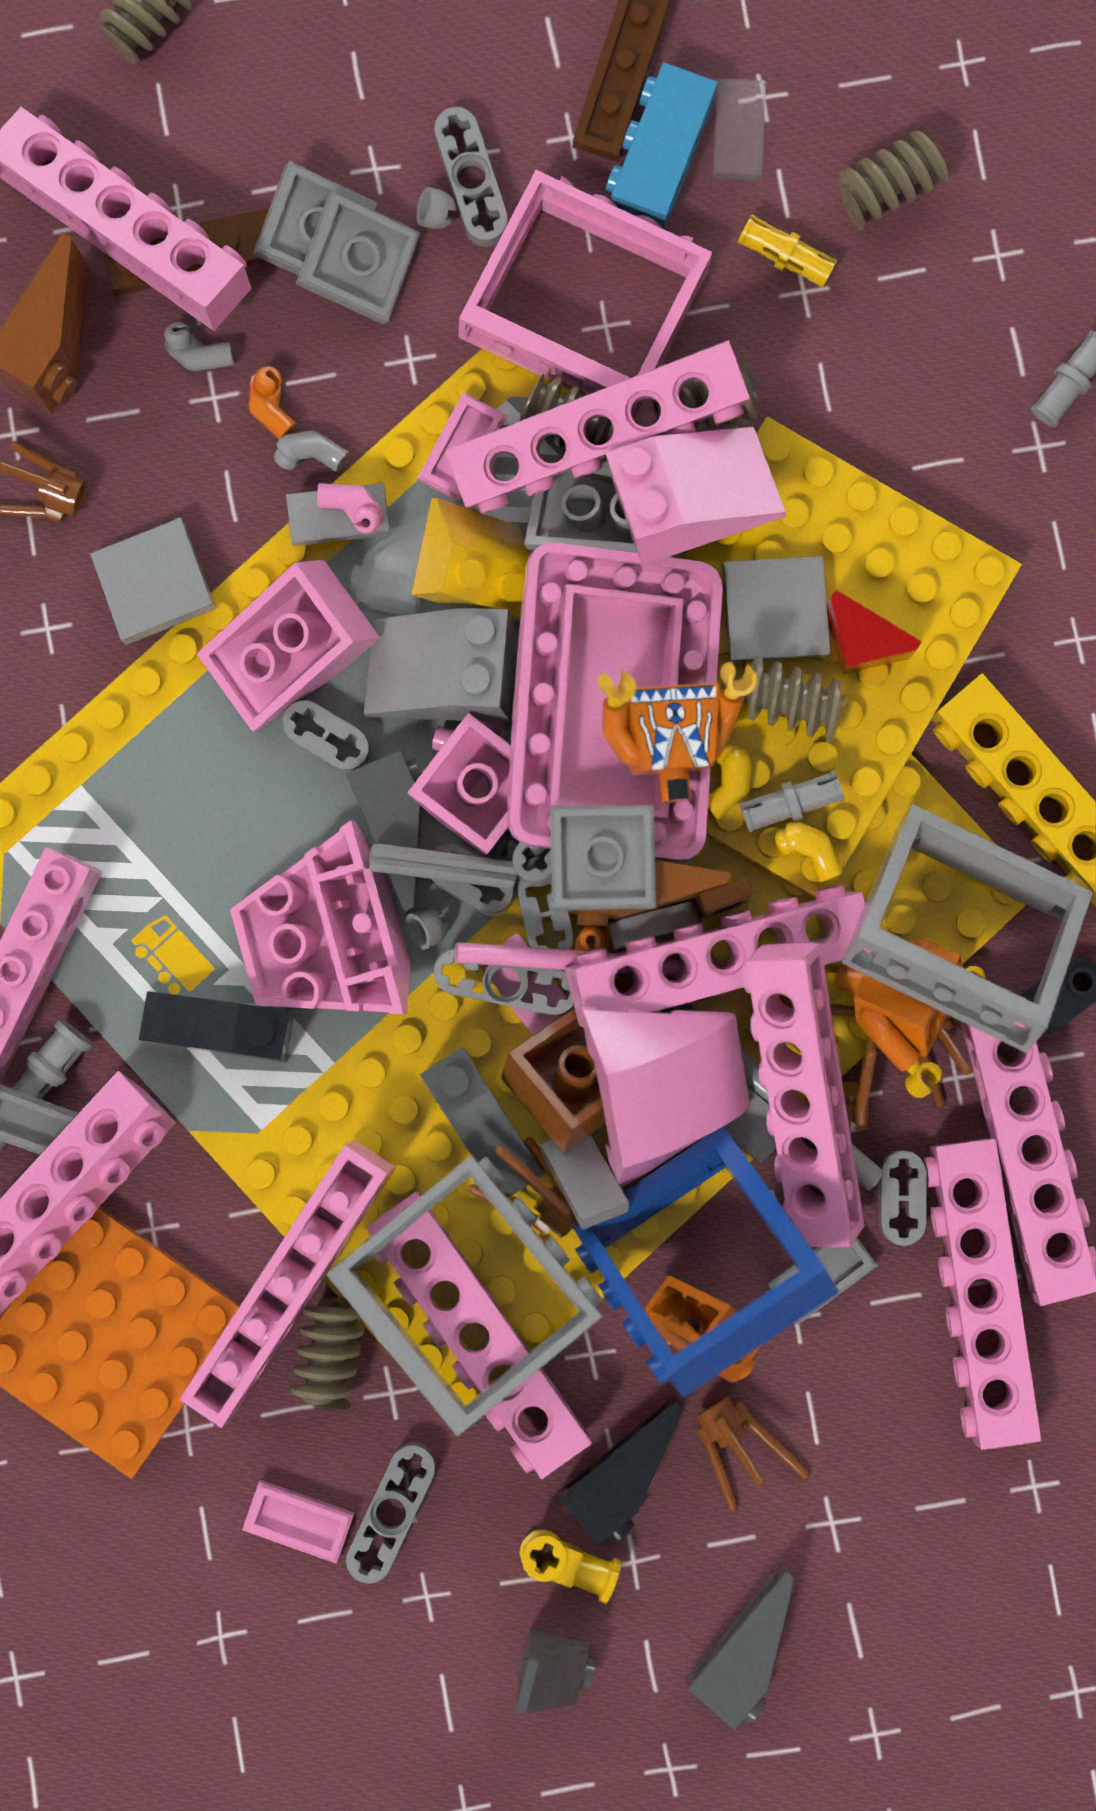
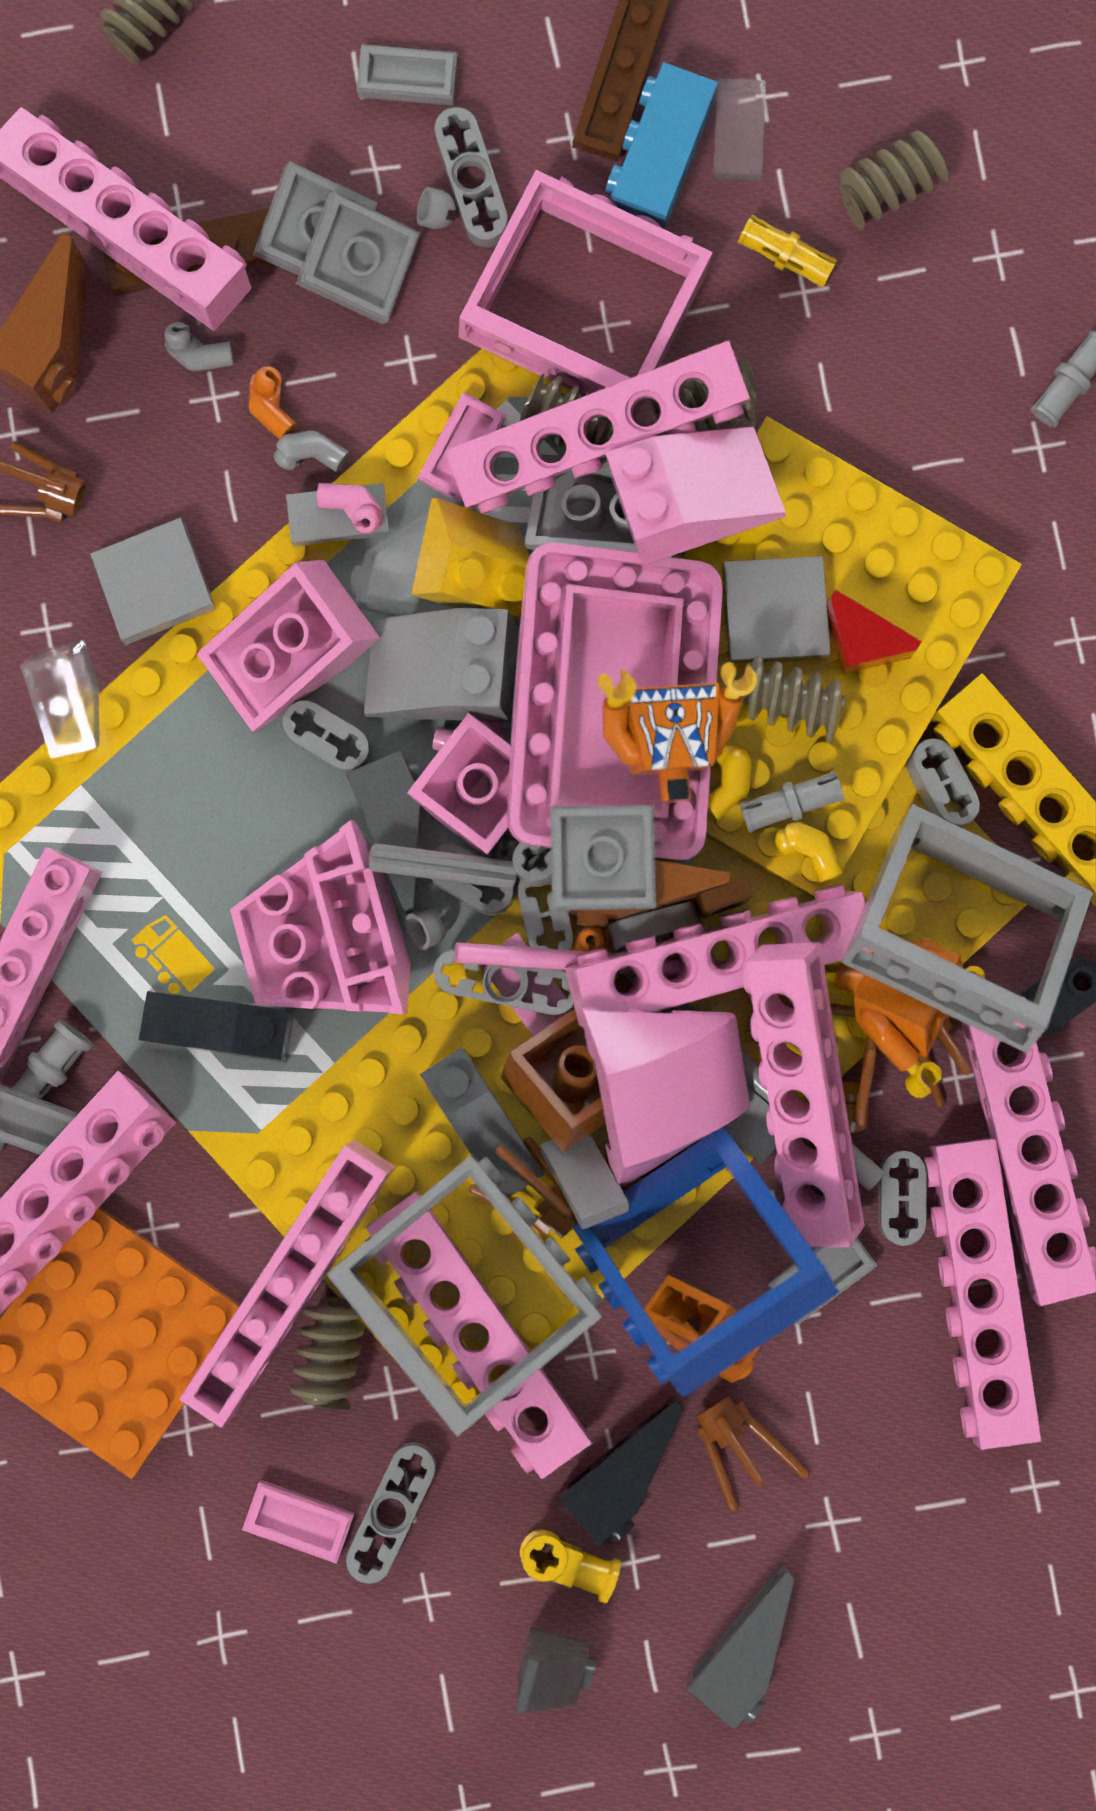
(64, 697): none -> clear slope
(407, 74): none -> light grey tile
(944, 783): none -> light grey beam

